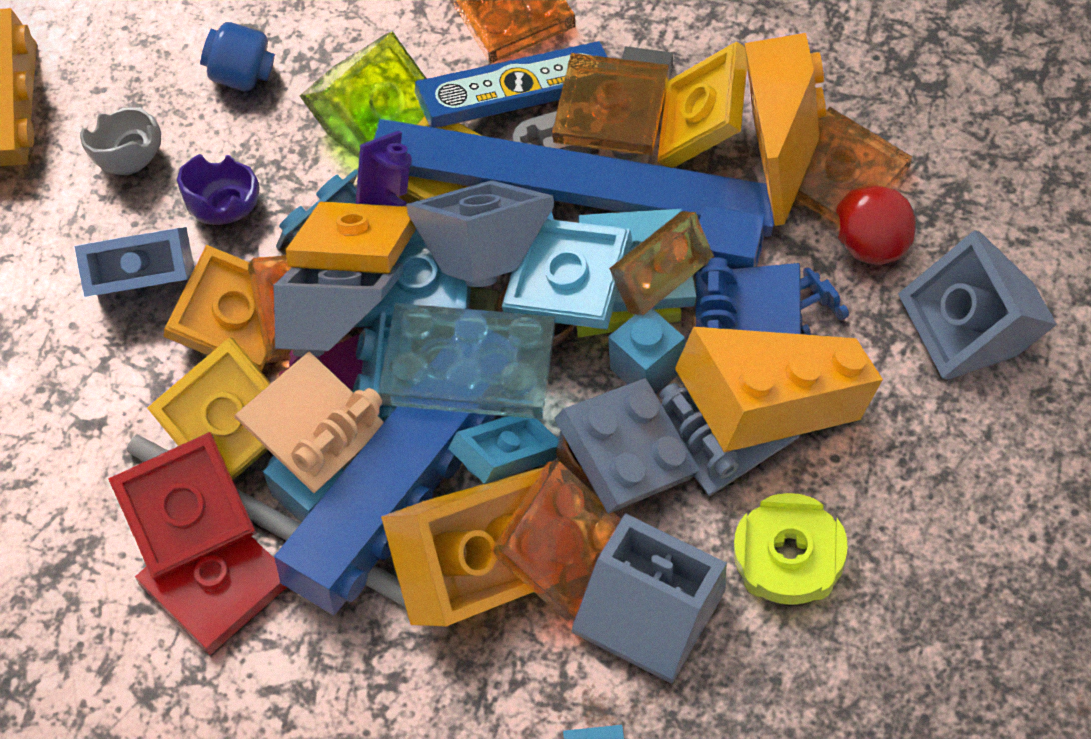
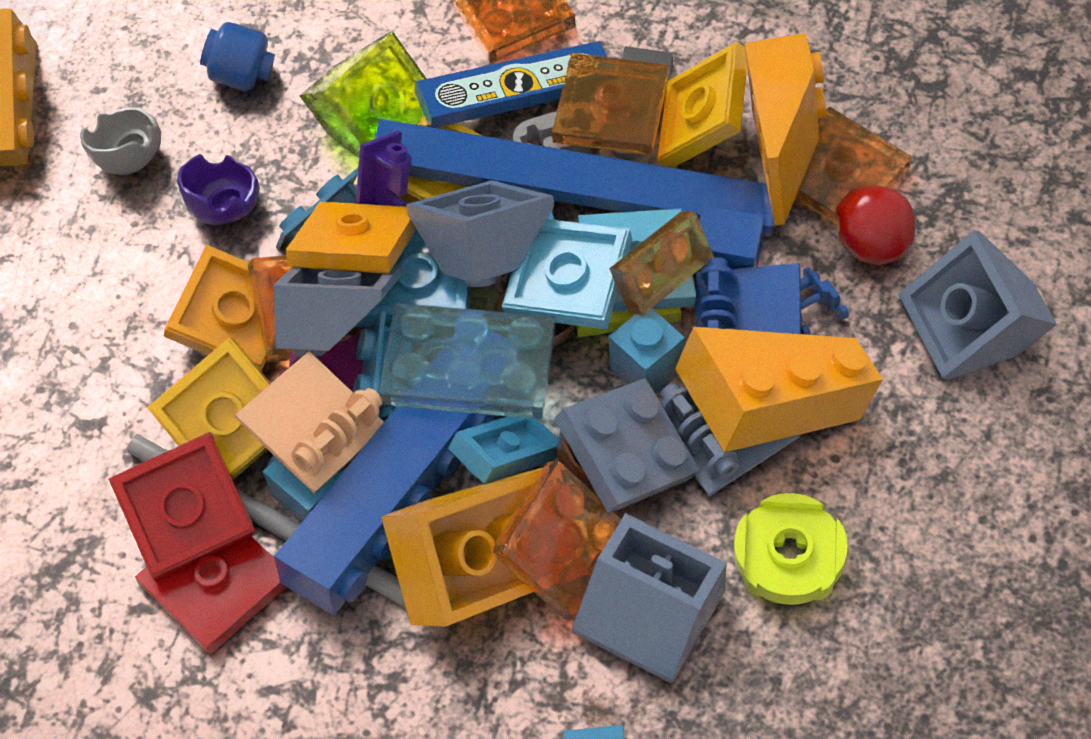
(134, 261): medium blue brick -> none

